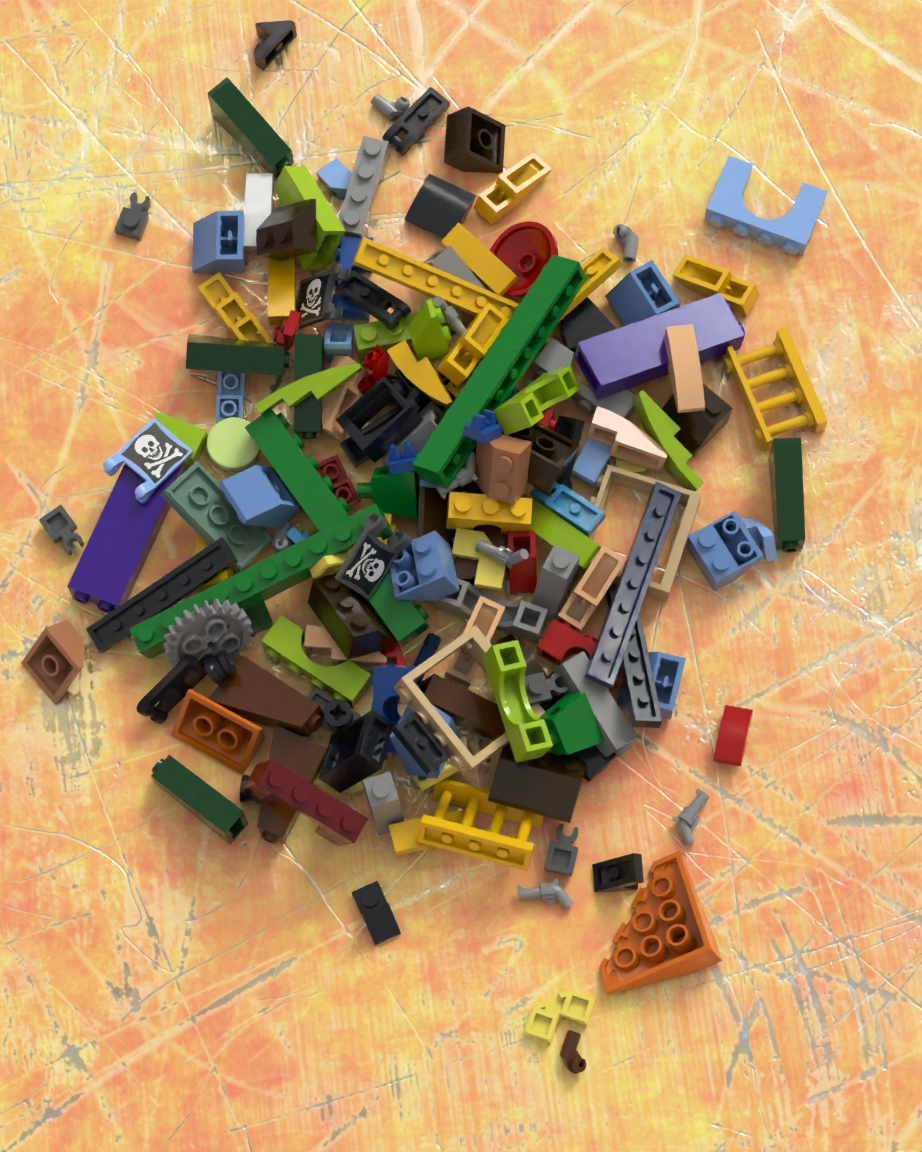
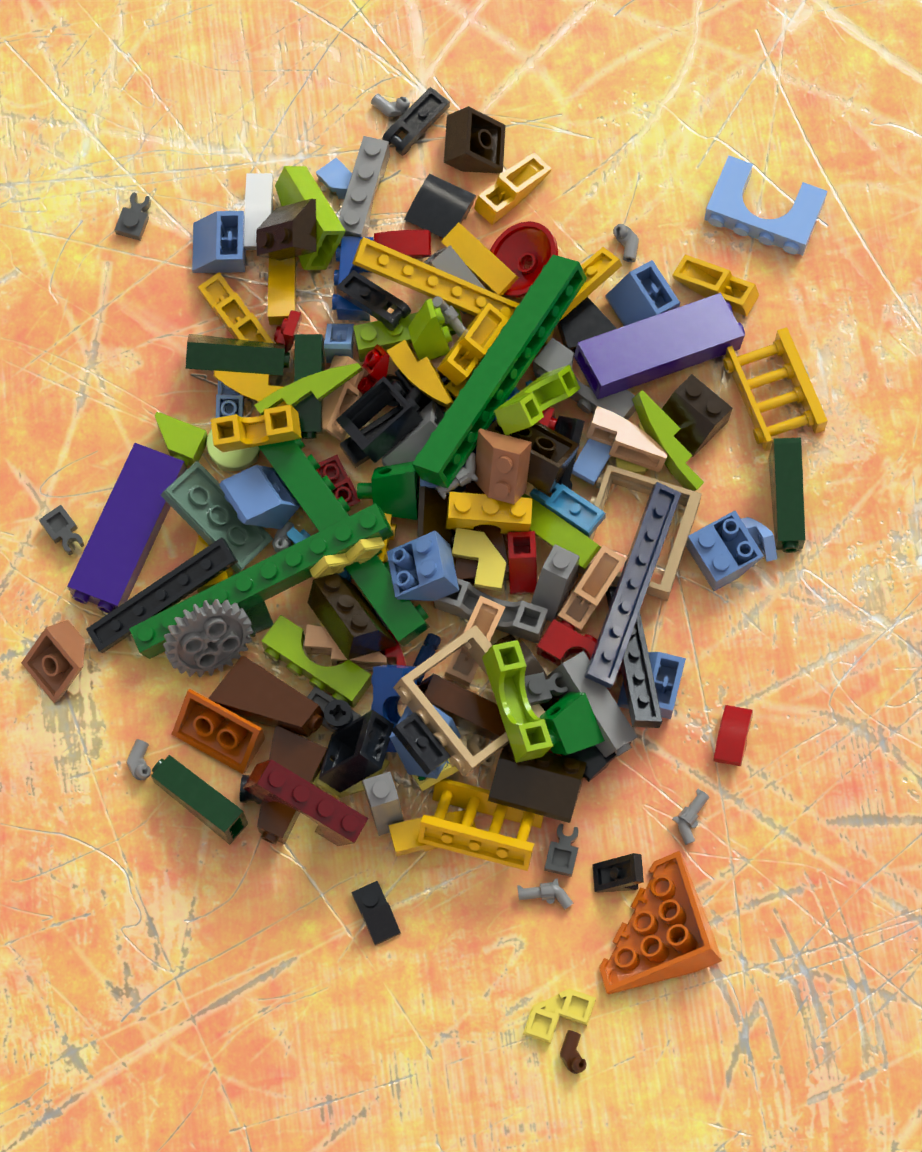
(136, 762): none -> light grey arm
(152, 455): flag -> none
(171, 689): black plate -> none
(220, 667): black wheel -> none
(239, 432): none -> yellow arch
(248, 127): dark green slope -> none
(248, 384): none -> yellow slope
(275, 37): black slope -> none
(316, 296): flag -> none
(371, 557): flag -> none
(401, 461): blue tile -> none
(408, 242): none -> red slope
(483, 427): blue tile -> none
(502, 555): light grey piece -> none
(684, 368): light nougat slope -> none

